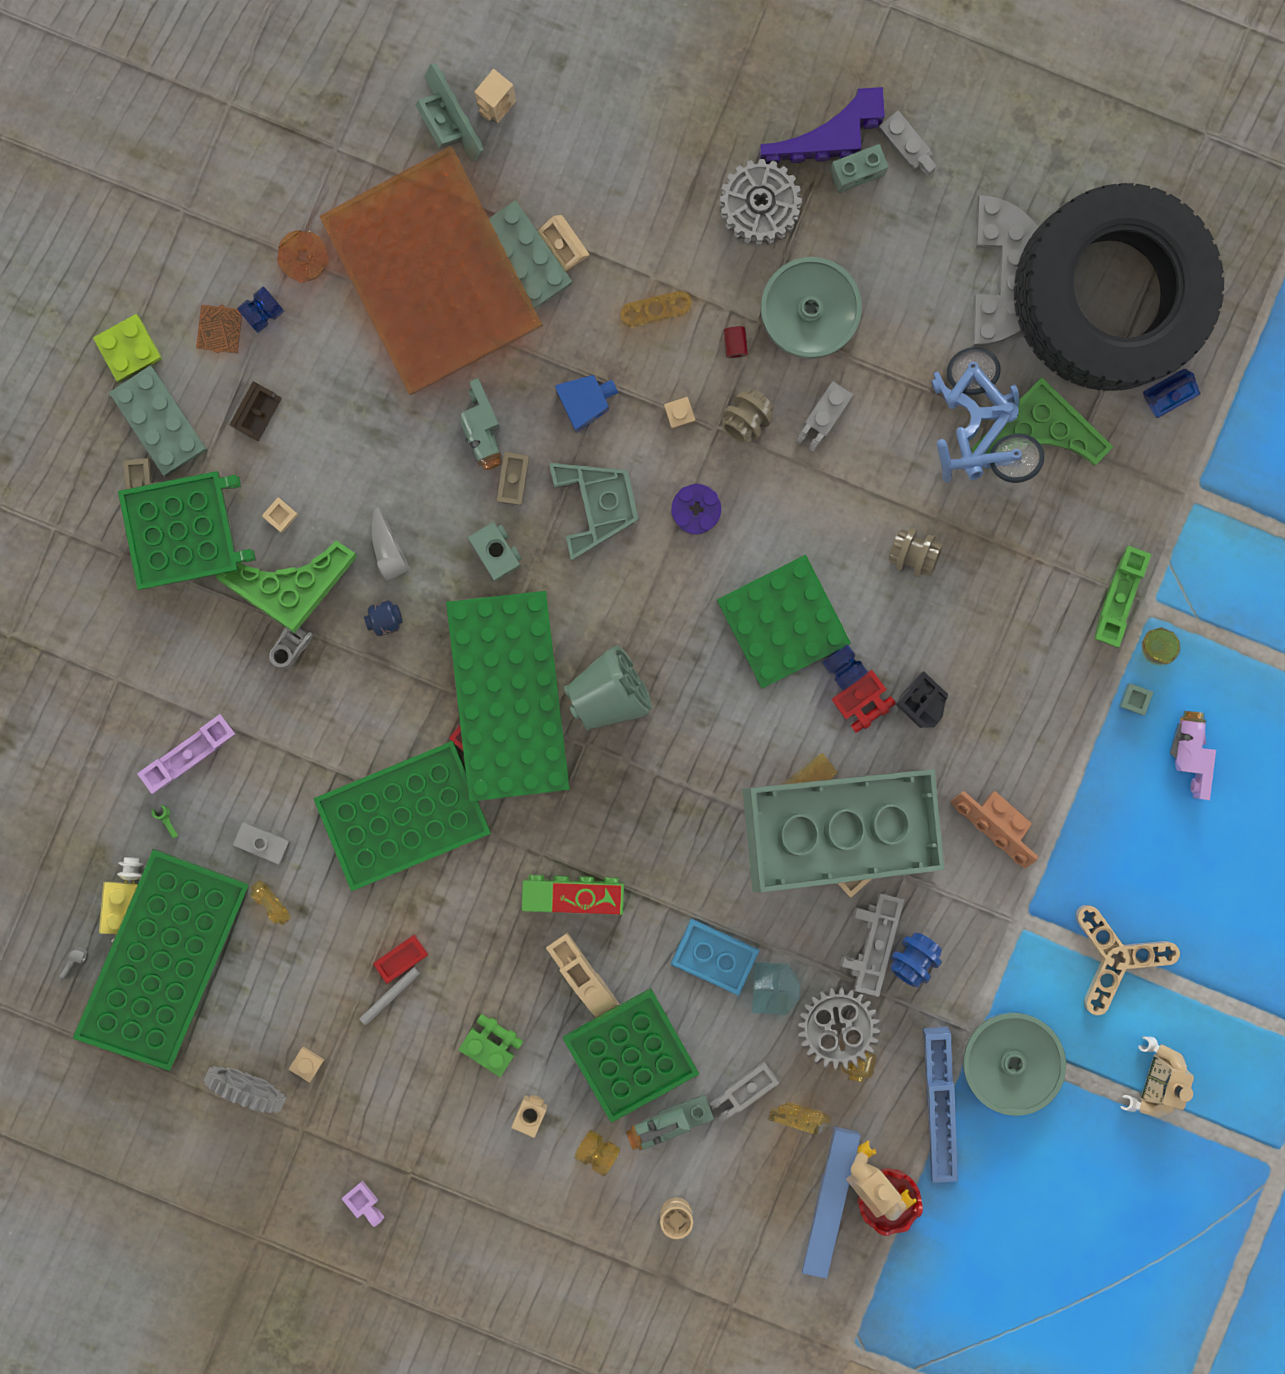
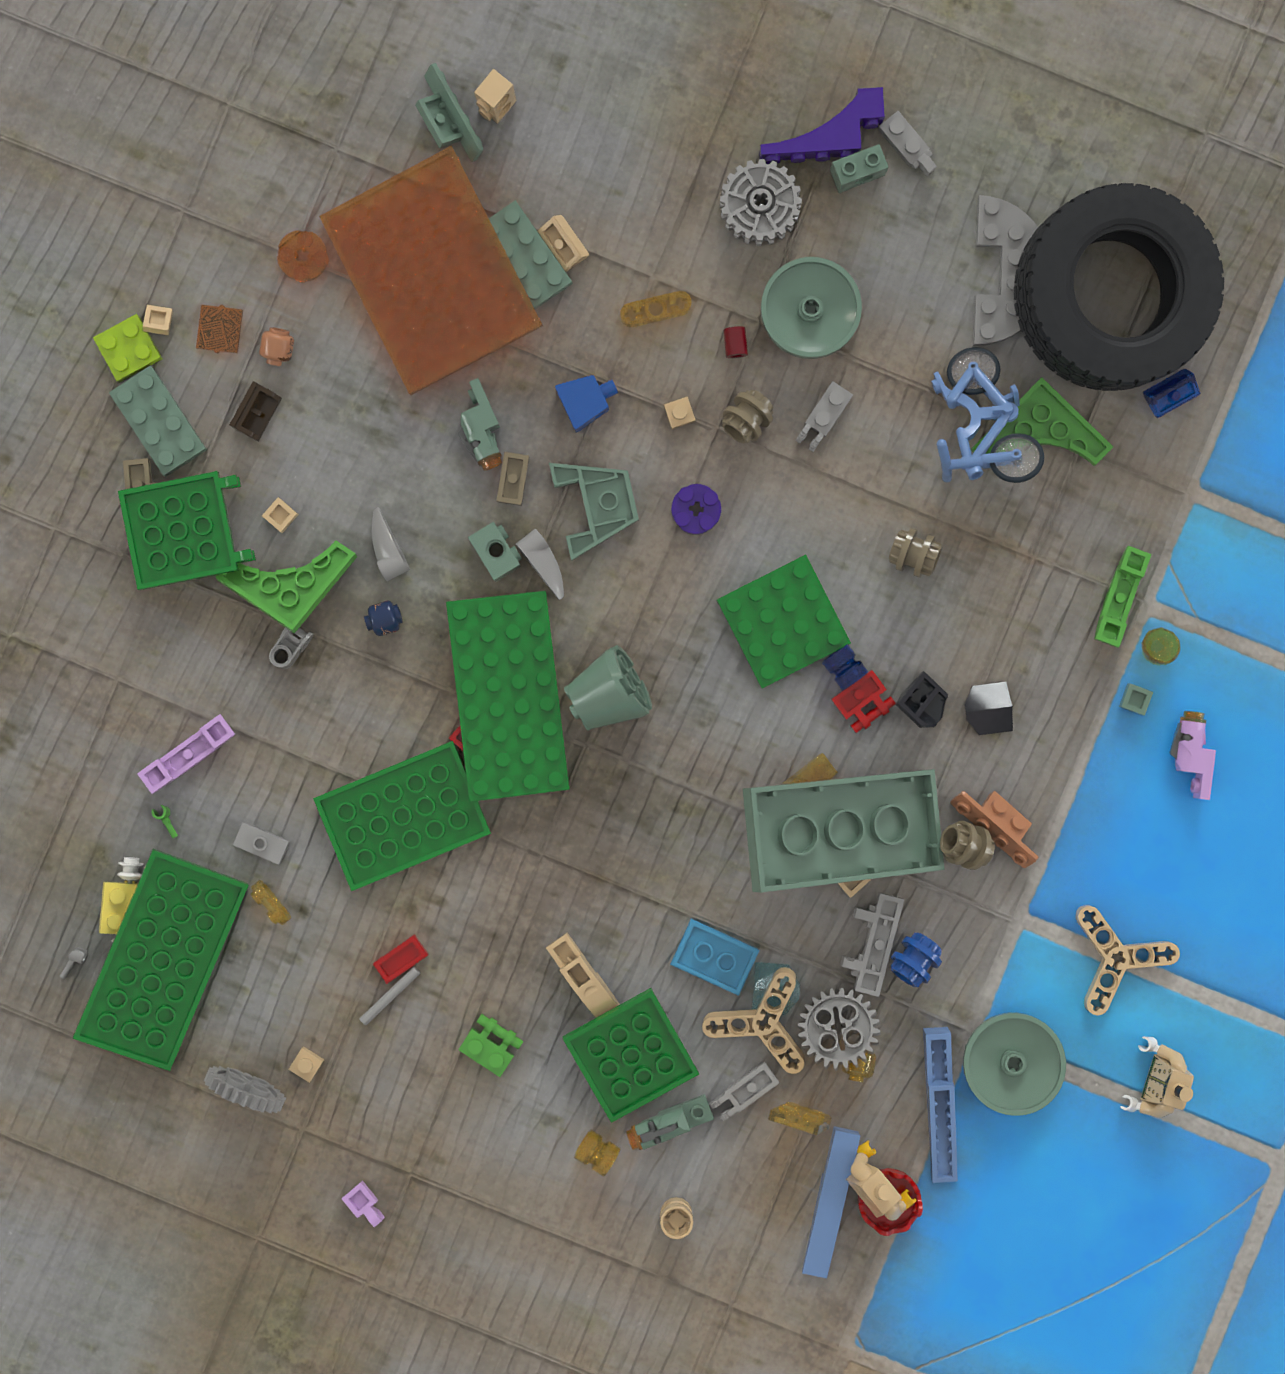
(157, 320): none -> tan plate
(260, 309): clear blue wheel -> none
(276, 346): none -> nougat head
(525, 1125): tan brick -> none
(542, 560): none -> light grey piece
(573, 895): brick -> none
(768, 1031): none -> tan piece
(967, 845): none -> dark tan piece
(989, 708): none -> black slope

